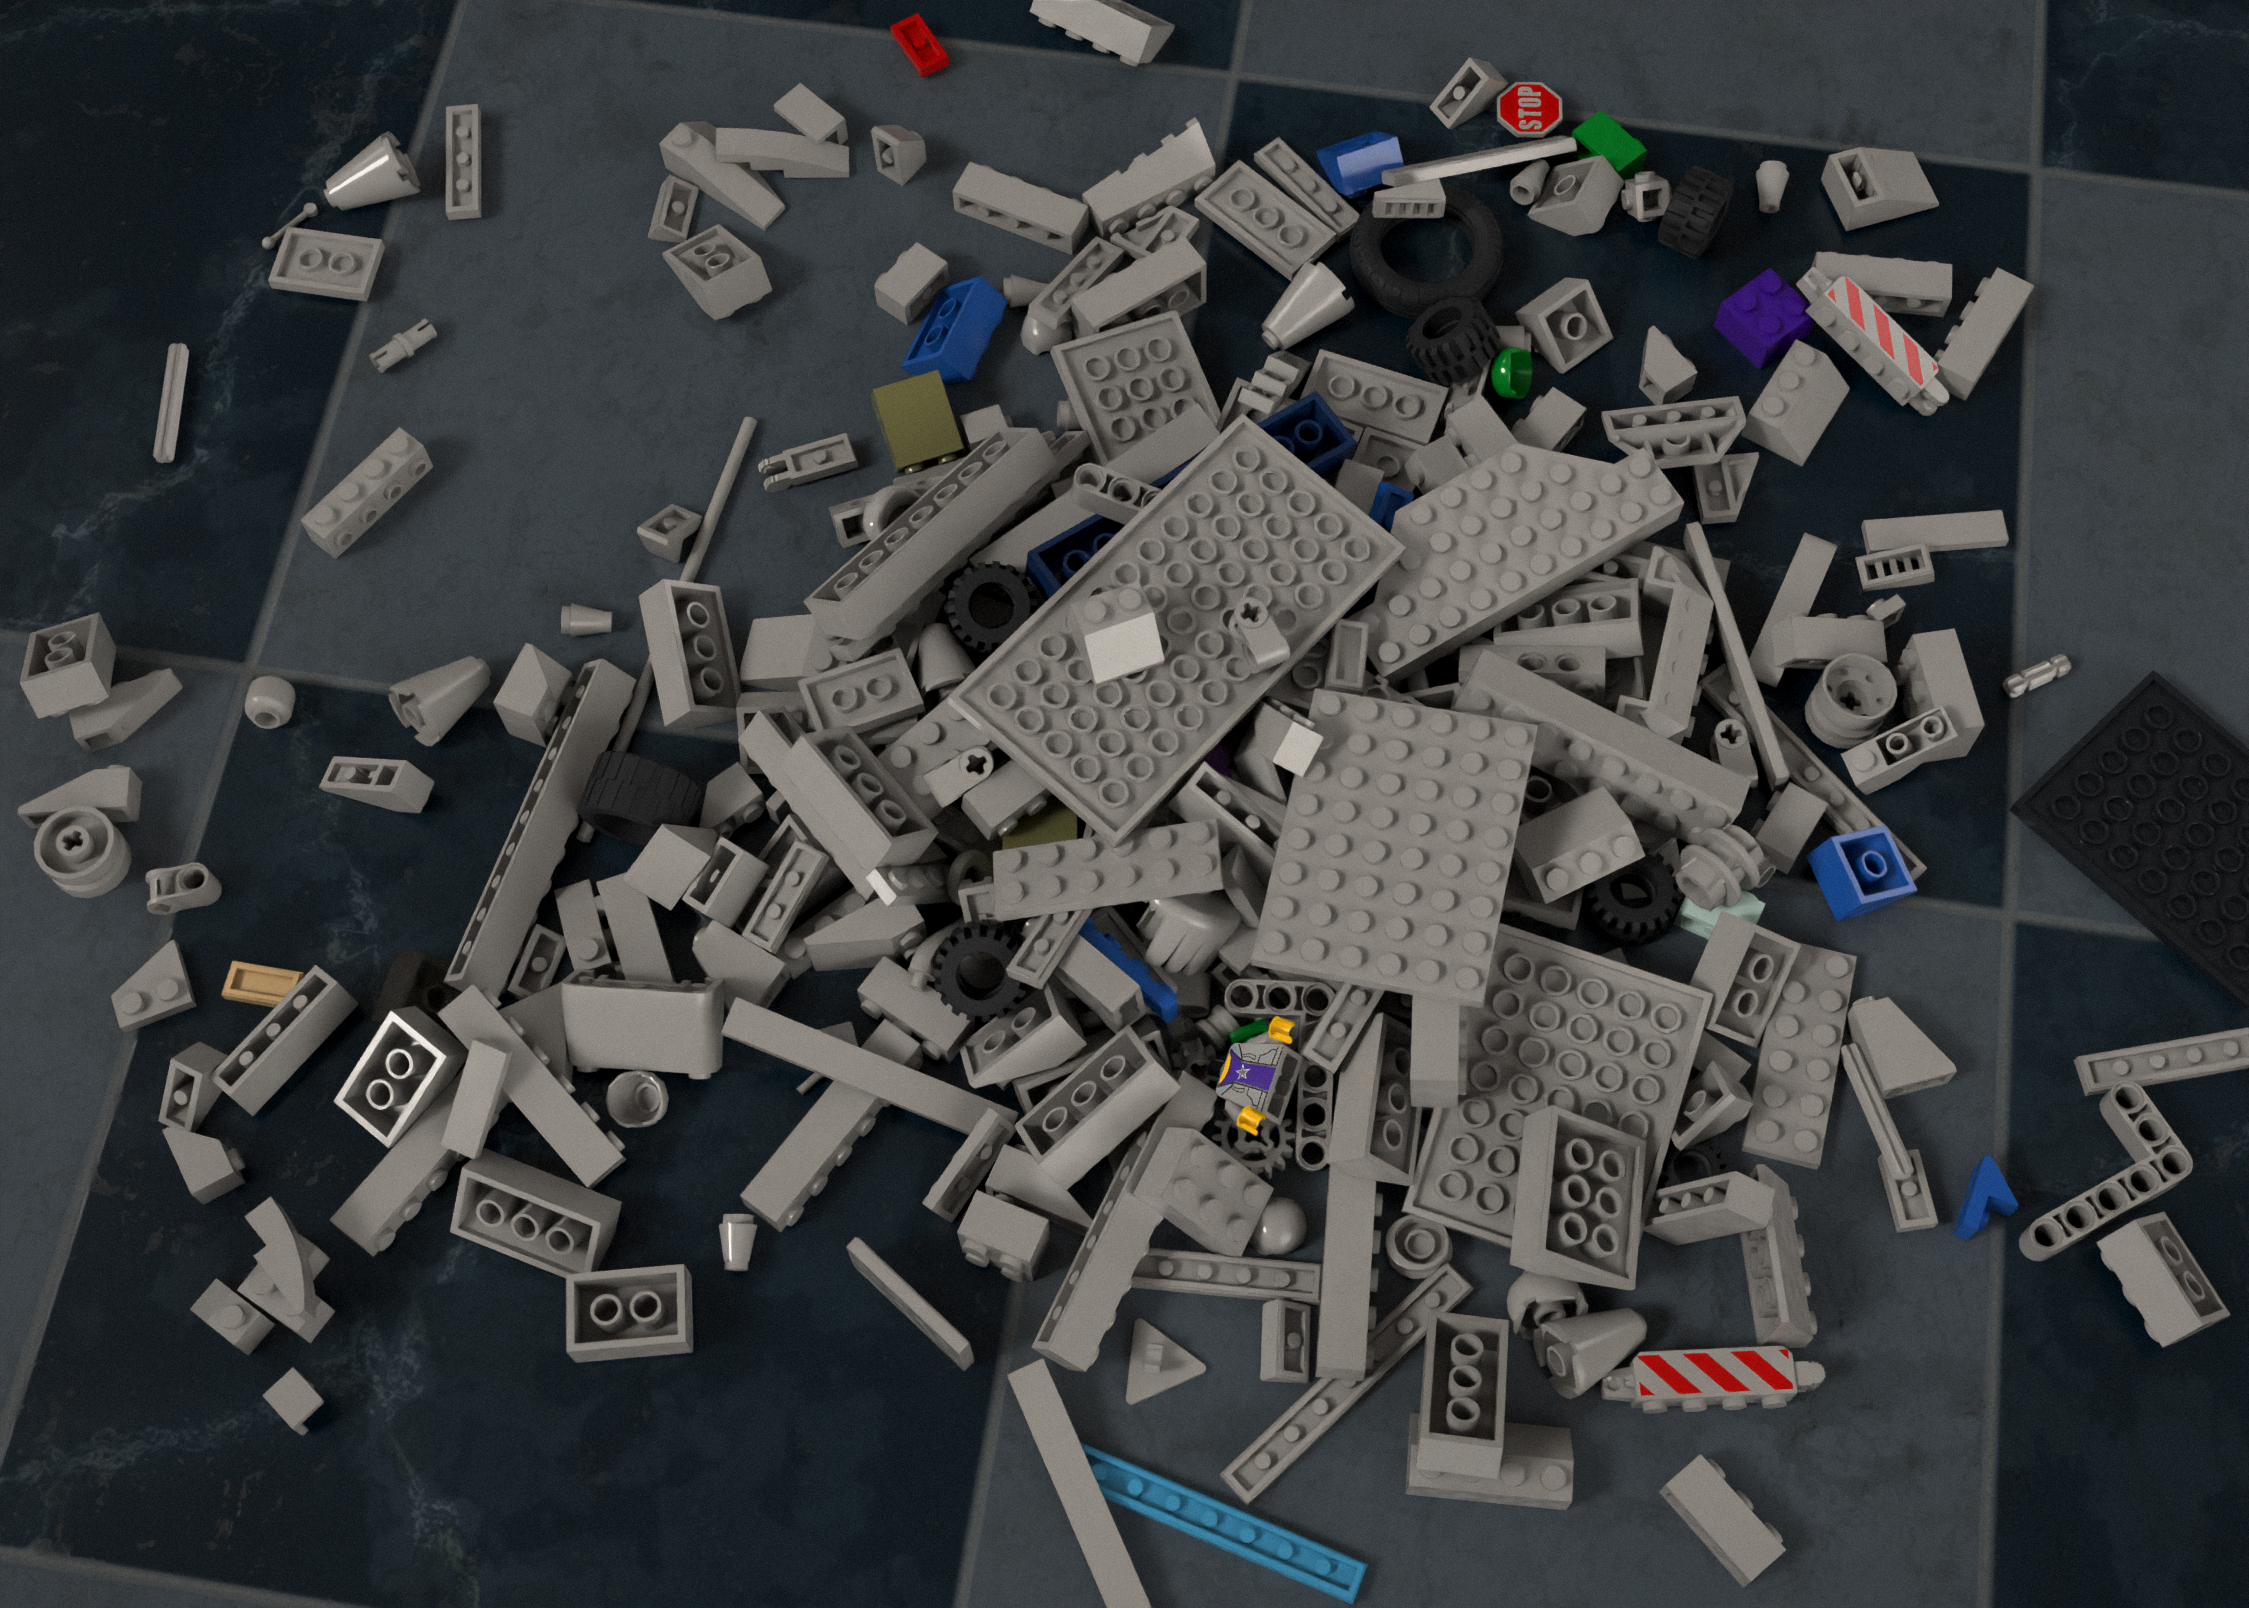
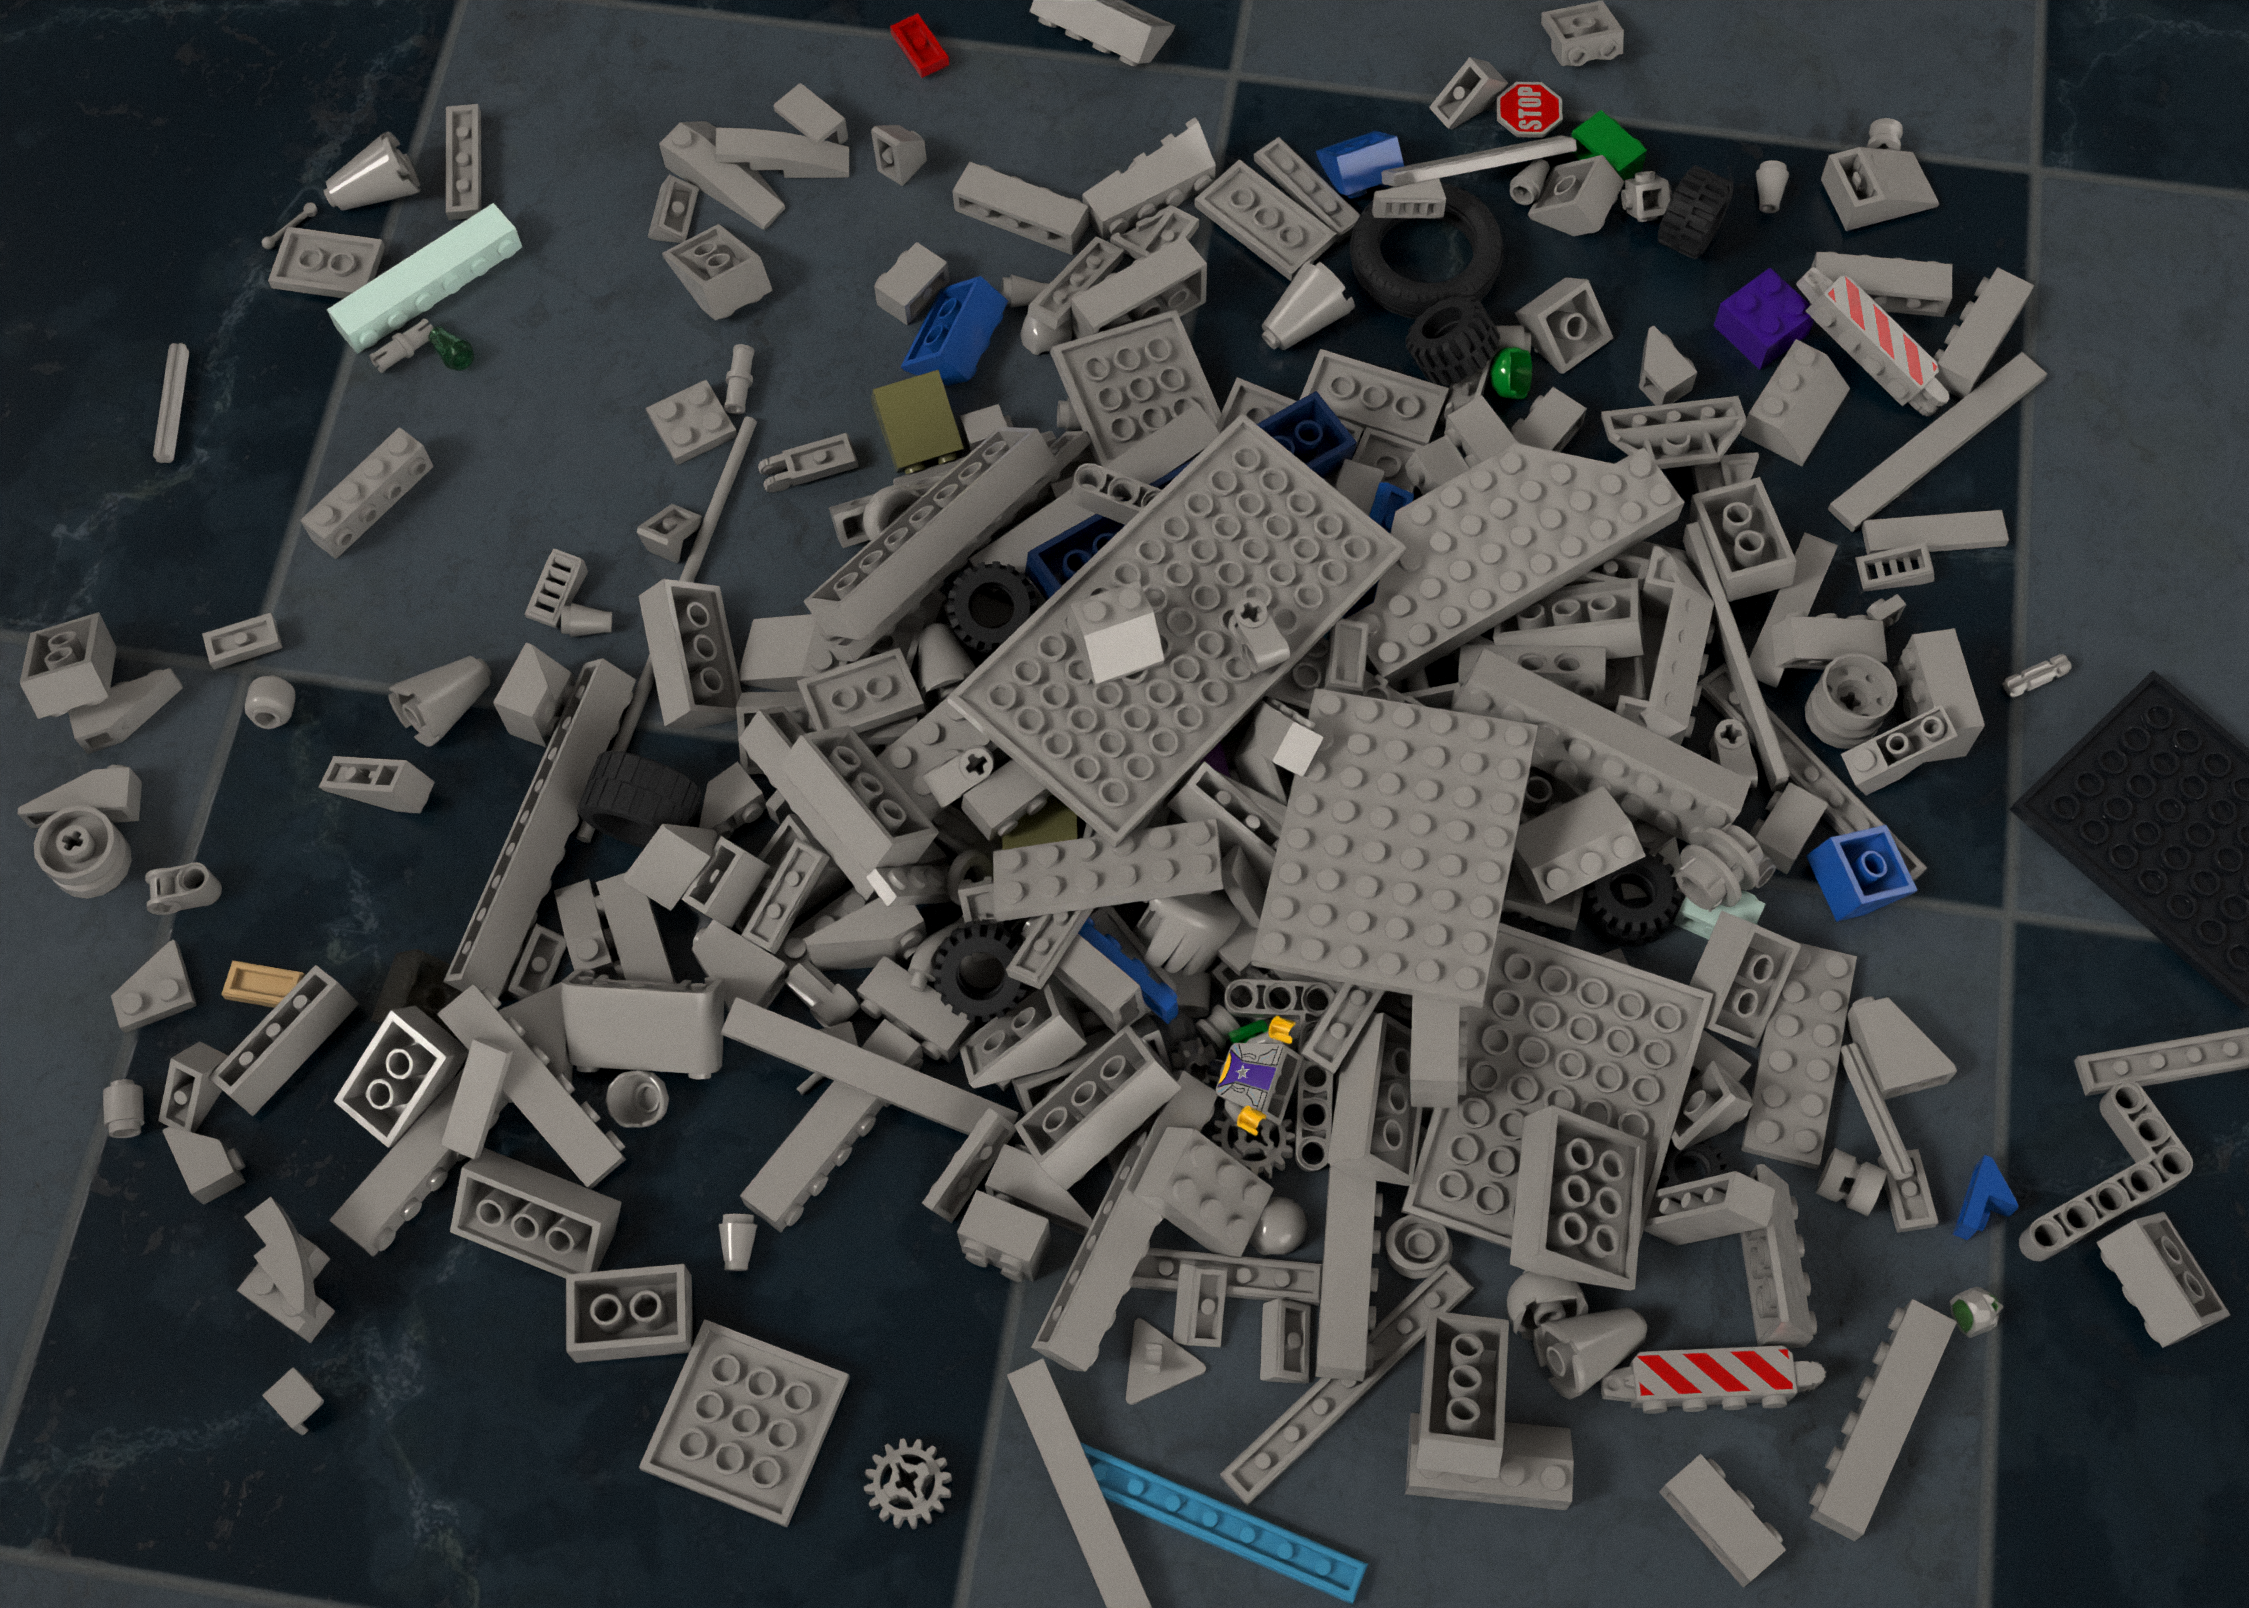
(123, 1109): none -> light grey brick
(232, 1317): light grey slope -> none
(242, 641): none -> light grey plate
(425, 278): none -> light aqua brick
(453, 350): none -> clear green cone
(552, 570): none -> light grey slope
(691, 422): none -> light grey plate
(739, 379): none -> light grey pin
(745, 1423): none -> light grey plate
(827, 1002): none -> light grey piece
(911, 1303): light grey tile -> none
(922, 1476): none -> light grey gear
(1200, 1305): none -> light grey slope
(1275, 381): light grey slope -> none
(1583, 33): none -> light grey plate
(1744, 538): none -> light grey brick
(1864, 1186): none -> light grey wheel
(1882, 1419): none -> light grey brick
(1885, 134): none -> light grey wheel
(1937, 442): none -> light grey tile
(1975, 1311): none -> light grey rock

